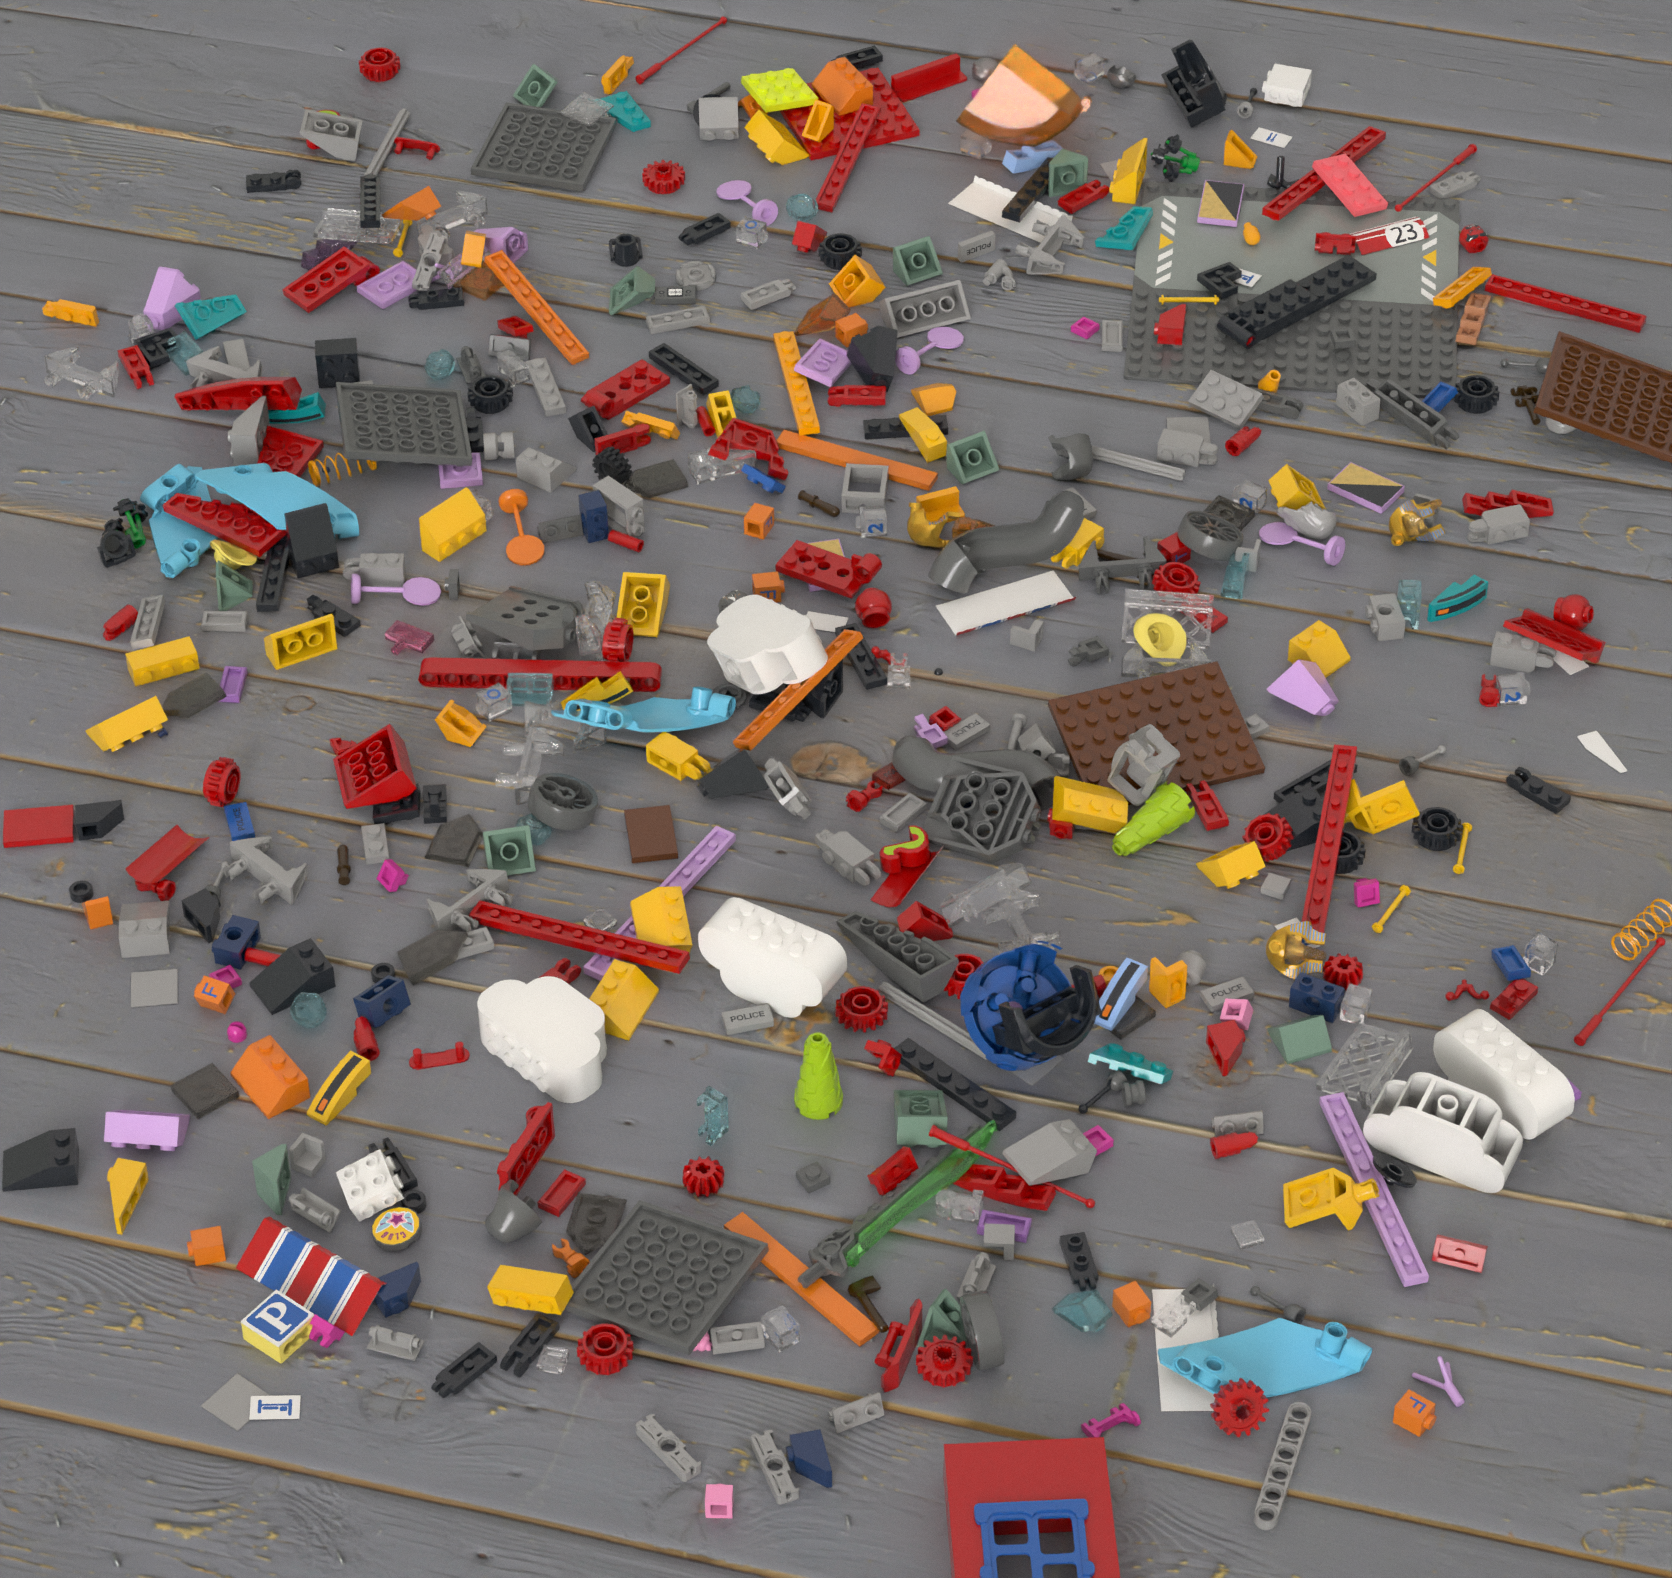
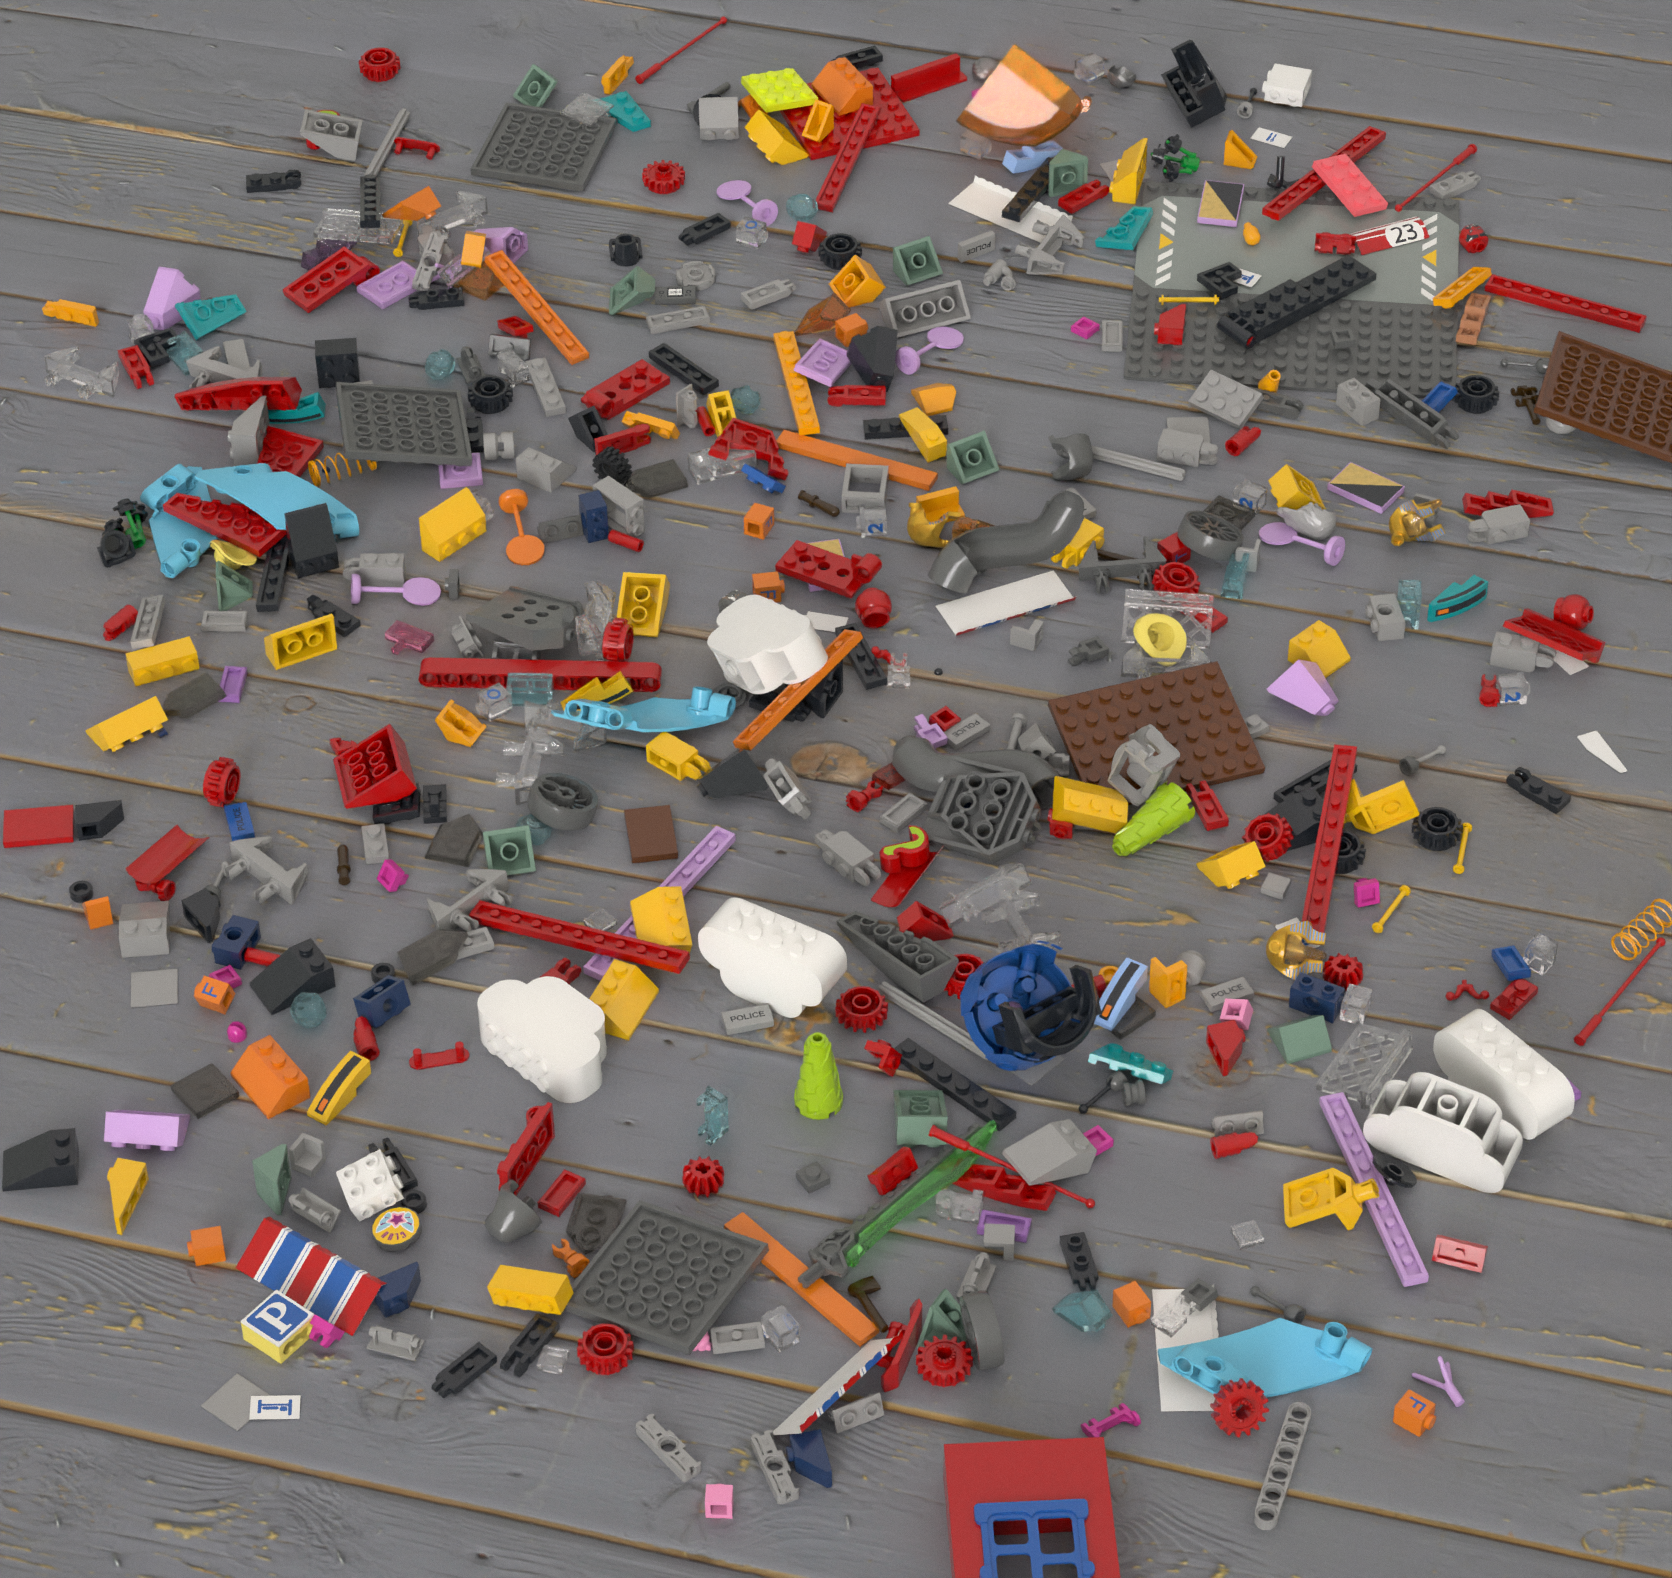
(836, 1385): none -> white sticker

